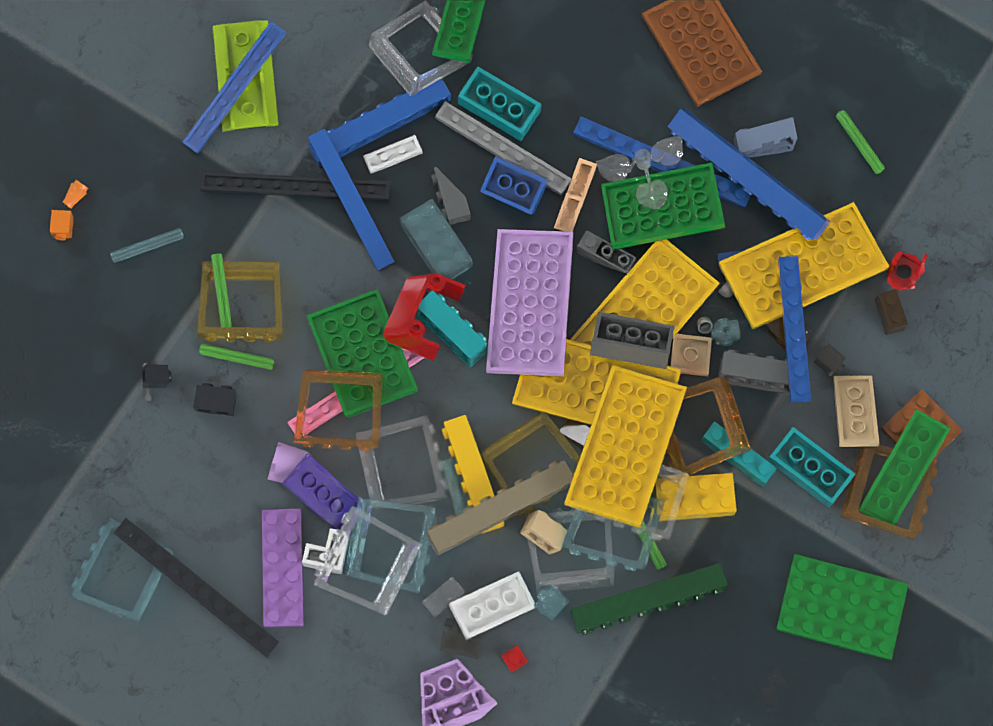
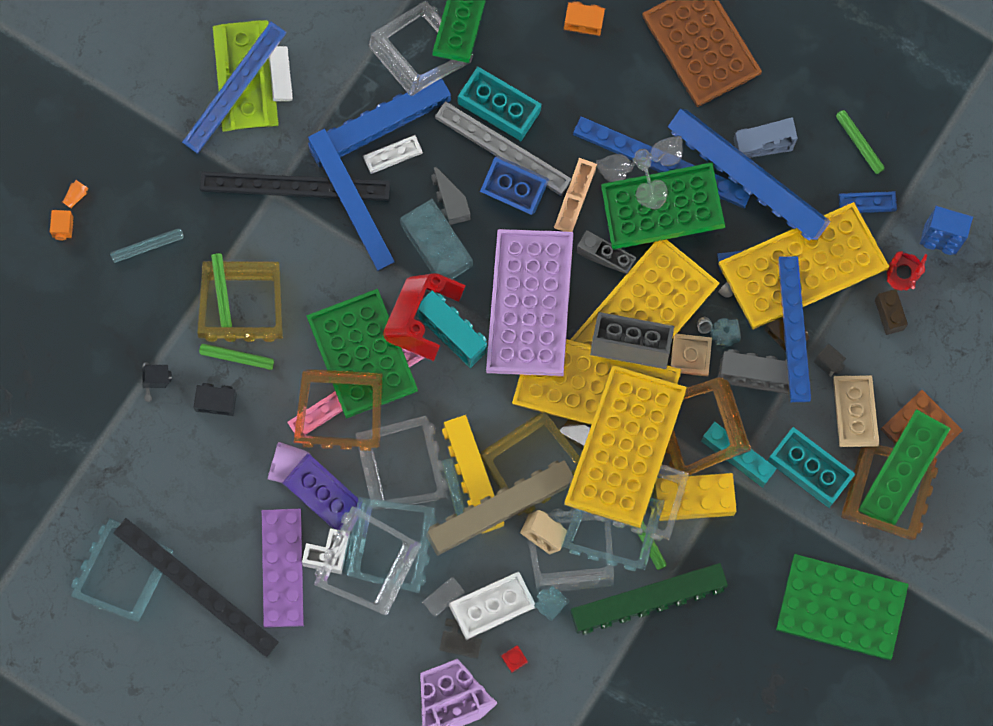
(280, 74): none -> white tile
(584, 18): none -> orange brick
(870, 201): none -> blue tile
(946, 230): none -> blue brick

